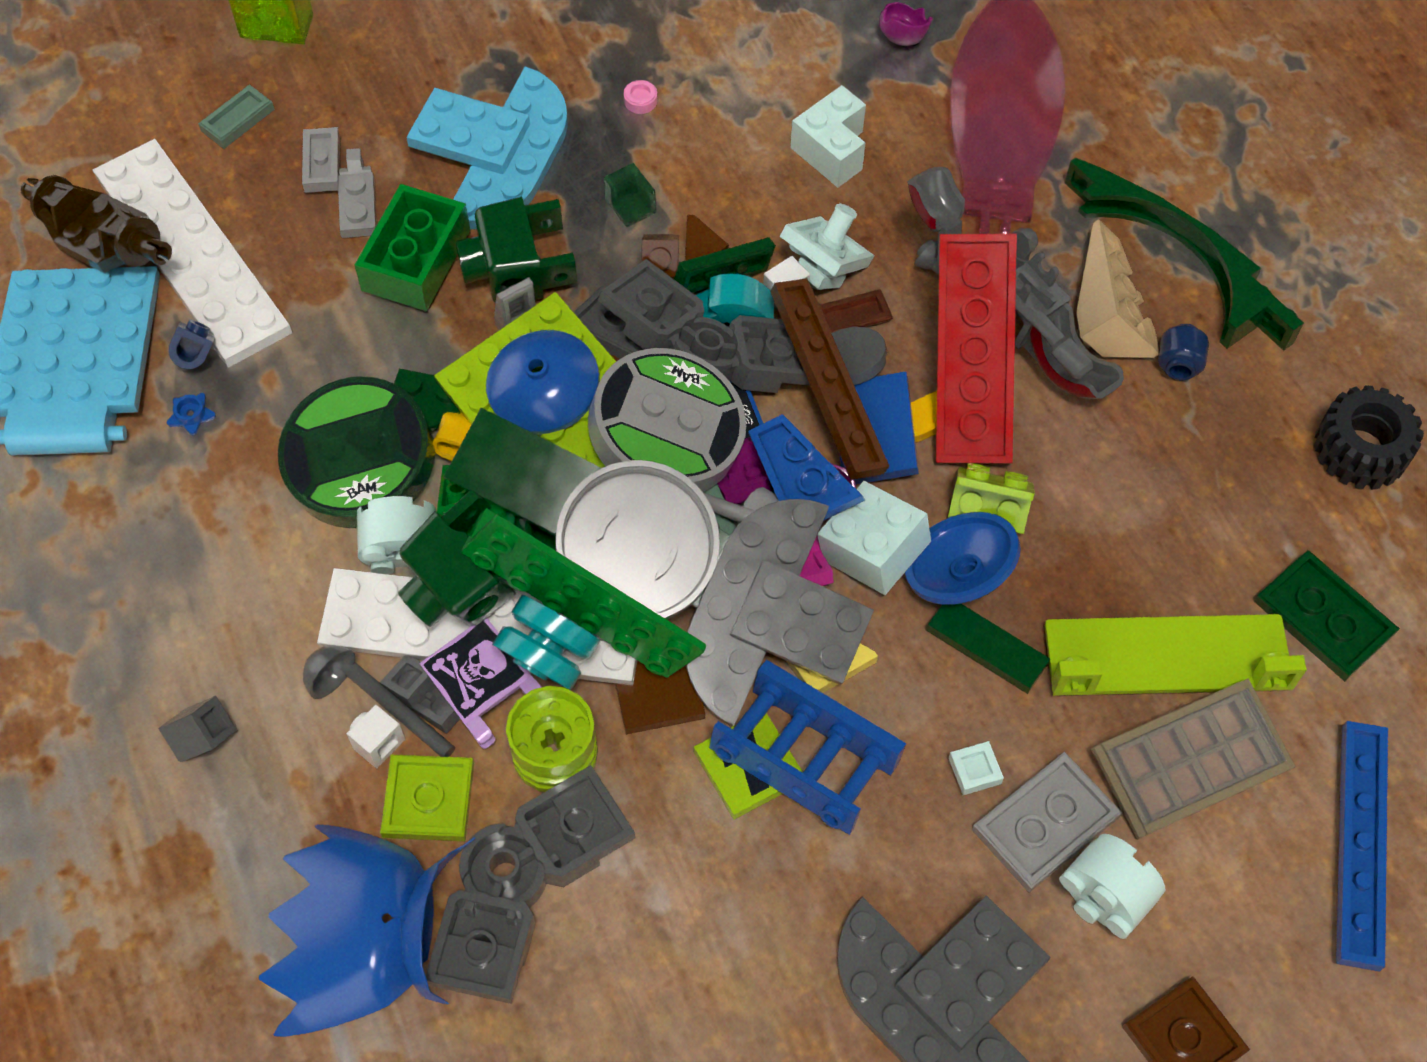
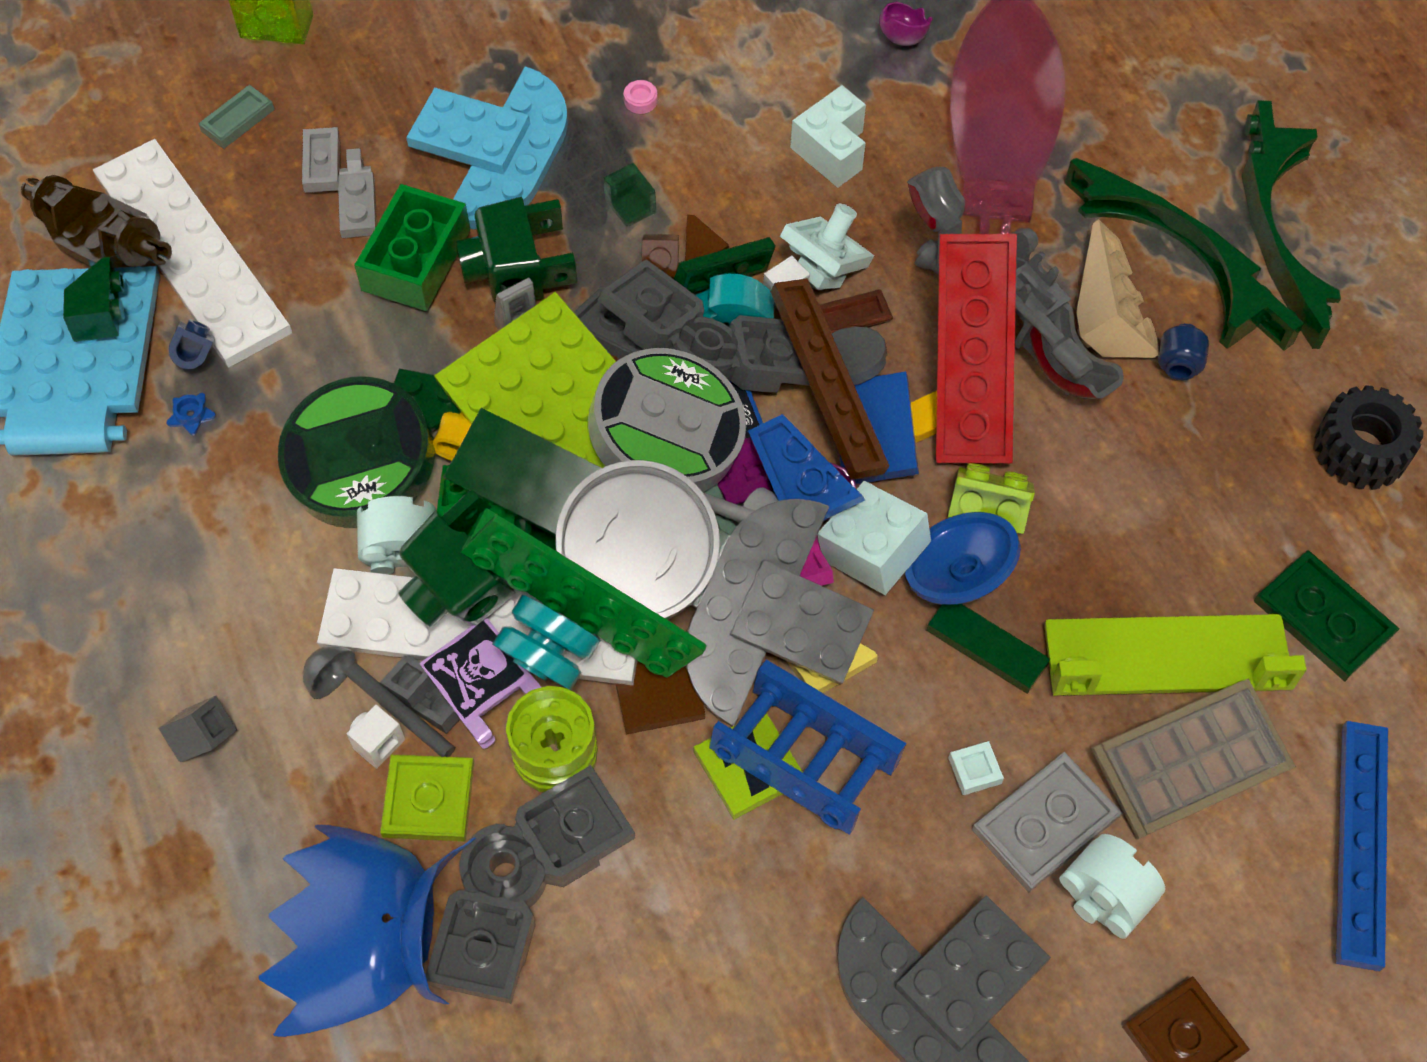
(93, 302): none -> dark green slope
(546, 398): blue dish -> none
(1270, 156): none -> dark green slope

